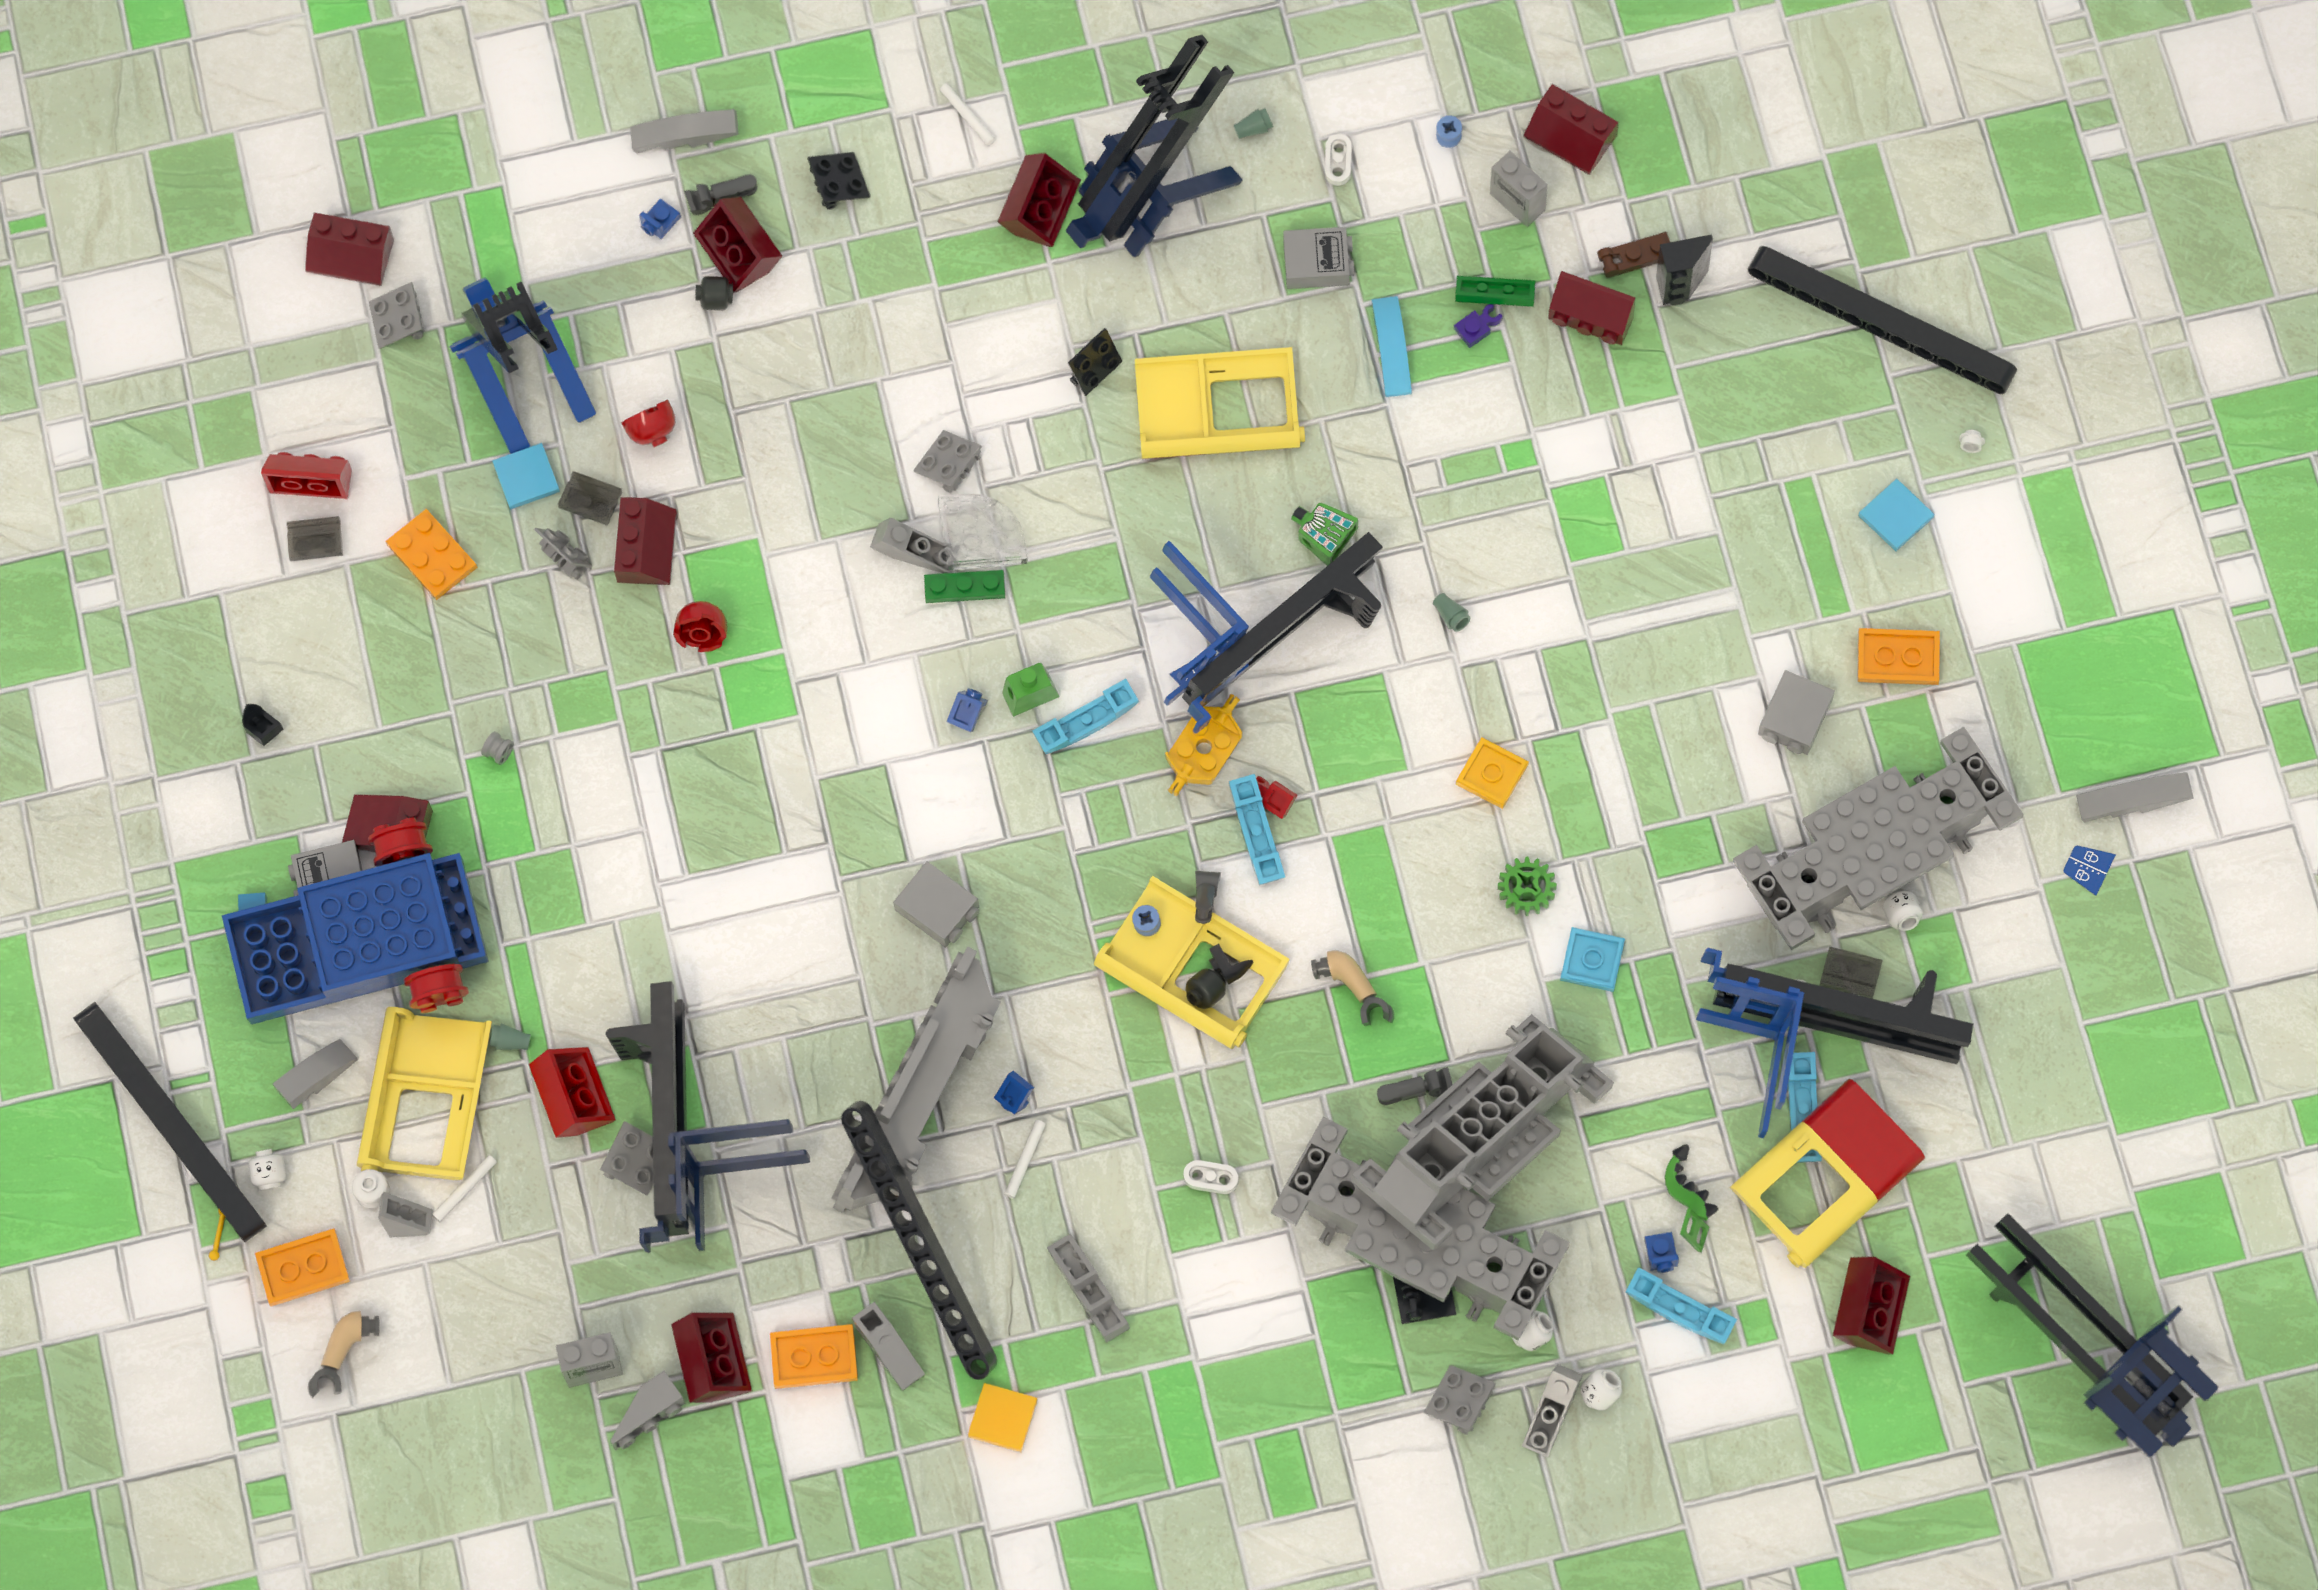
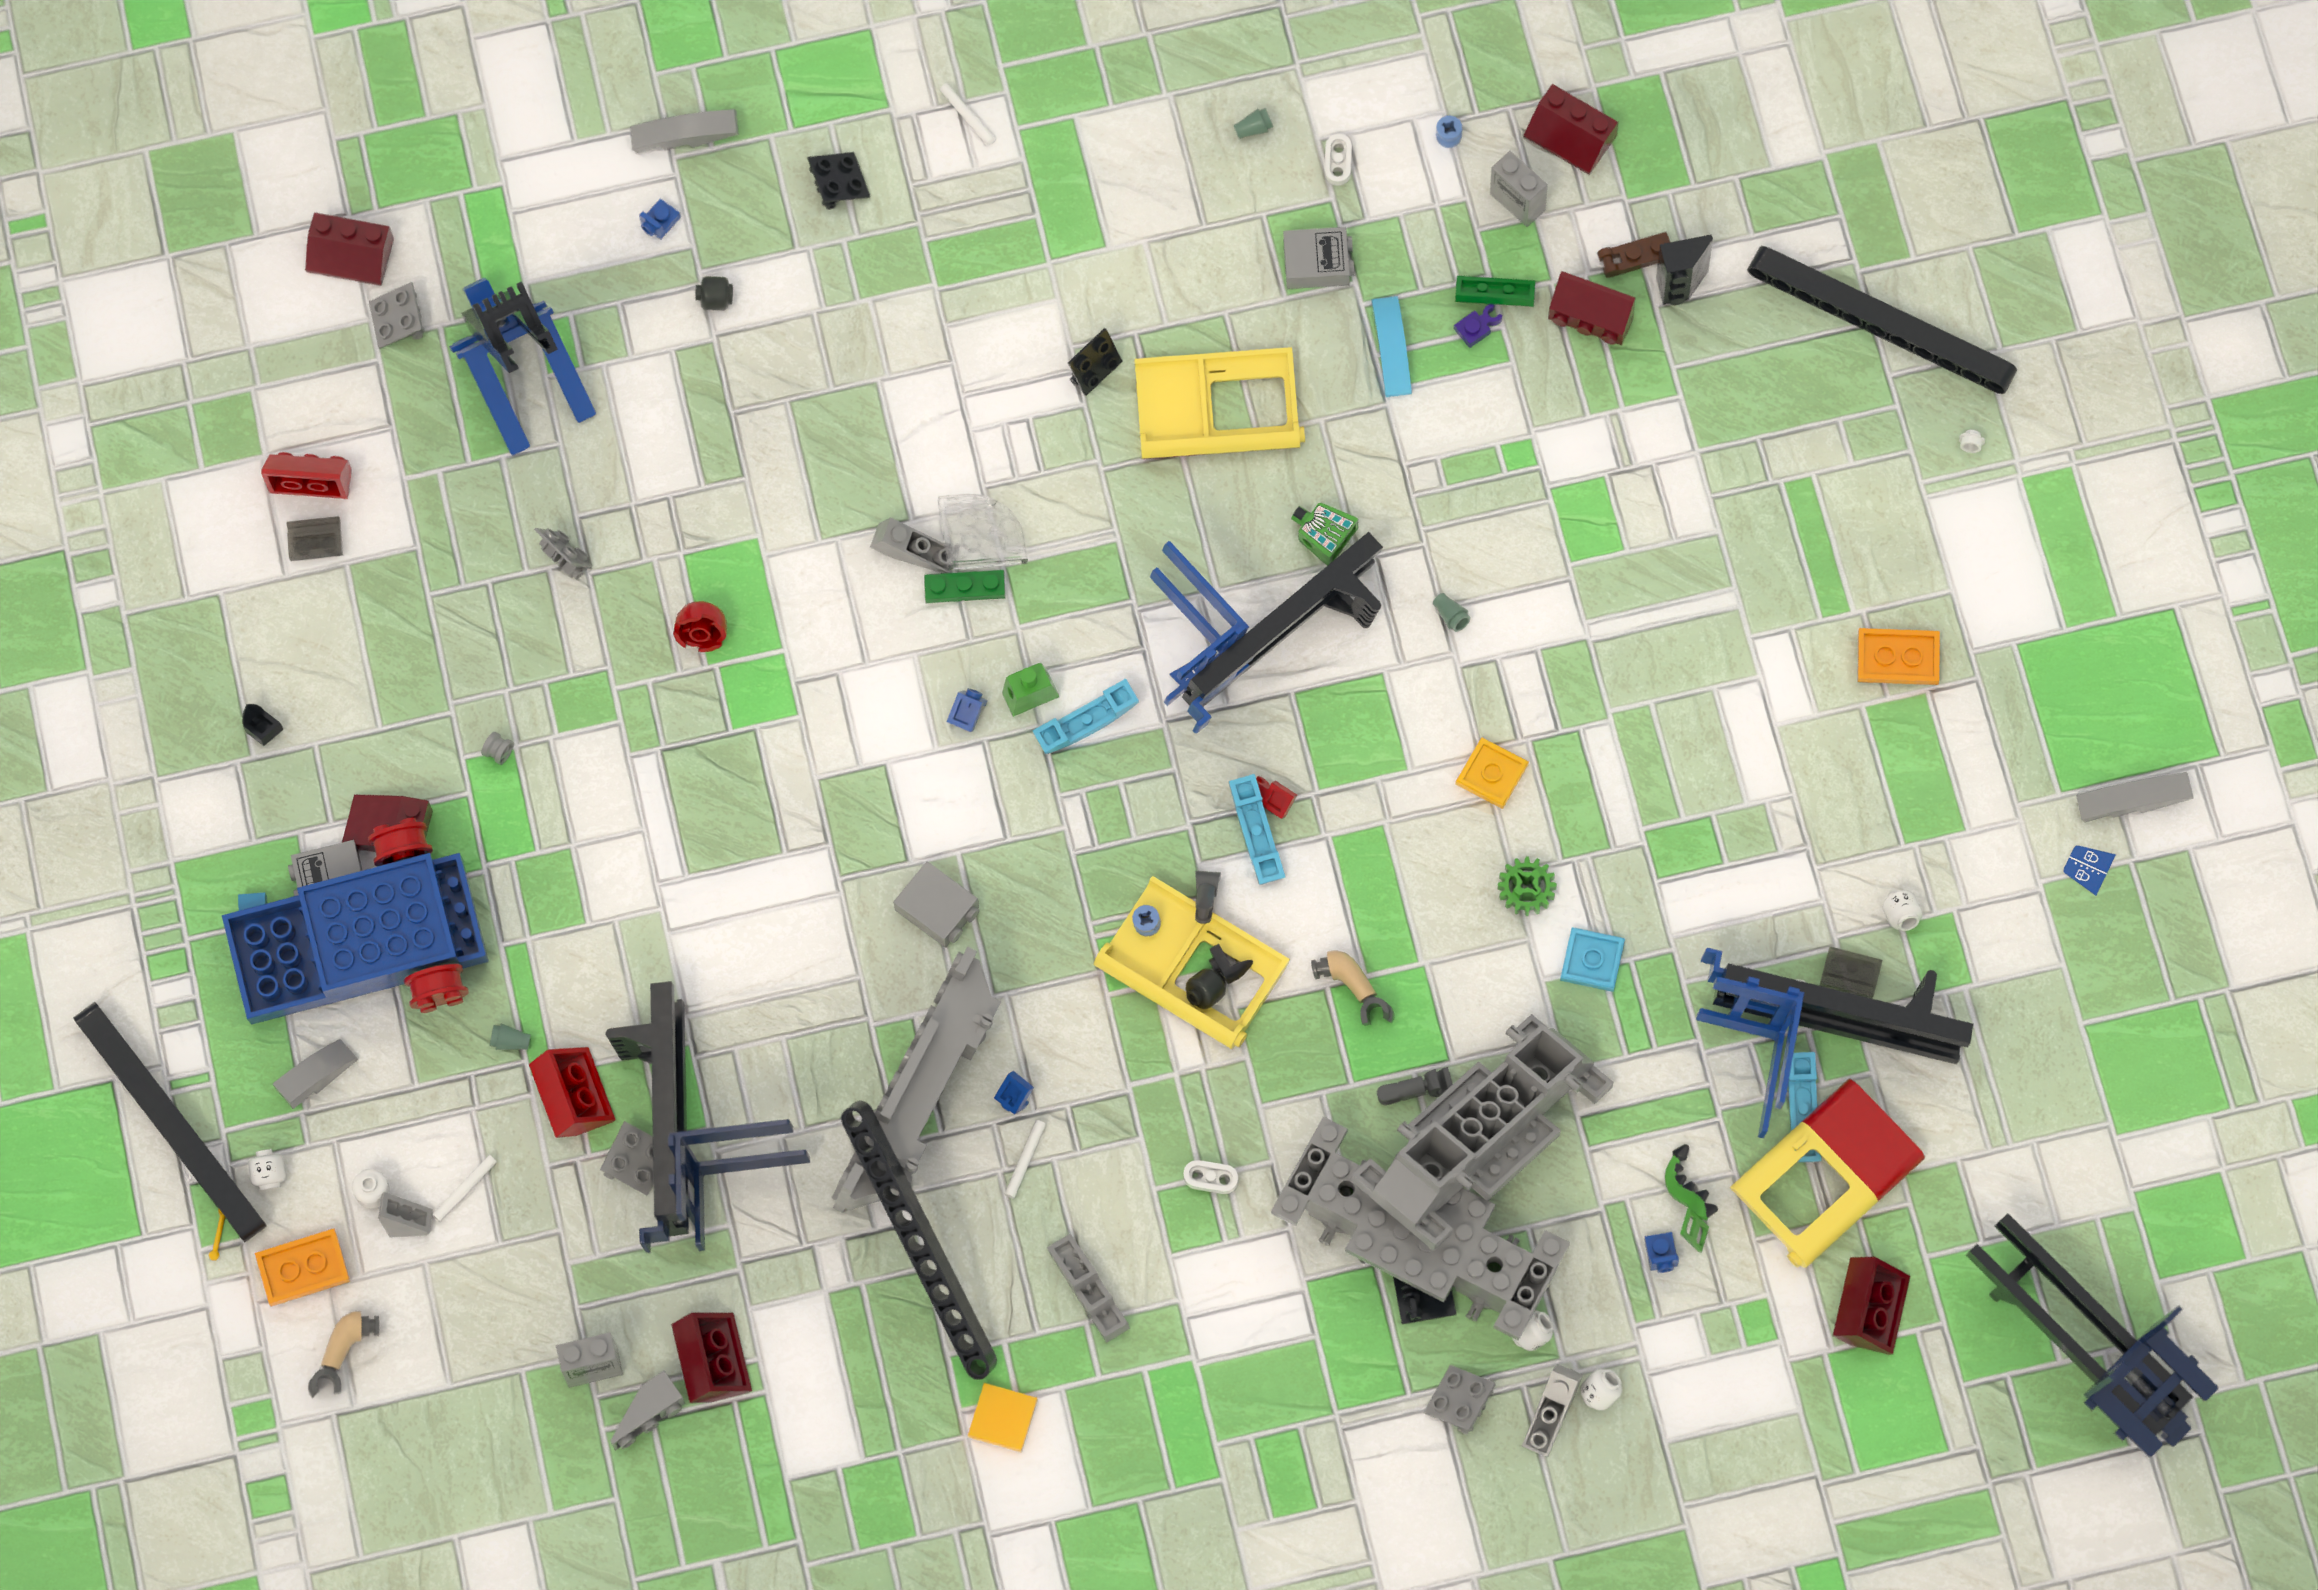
(425, 1057): light yellow piece -> none
(431, 554): light orange plate -> none
(526, 476): medium azure tile -> none
(590, 498): clear smoke plate -> none
(644, 542): dark red slope -> none
(651, 424): red cylinder -> none
(702, 199): dark grey piece -> none
(737, 243): dark red slope -> none
(813, 1356): light orange plate -> none
(887, 1345): light grey slope -> none
(948, 460): light grey hinge -> none
(1039, 199): dark red slope -> none
(1114, 212): piece -> none
(1220, 733): yellow plate -> none
(1680, 1308): medium azure slope -> none
(1795, 713): light grey brick -> none
(1878, 840): light grey piece -> none
(1896, 515): medium azure tile -> none

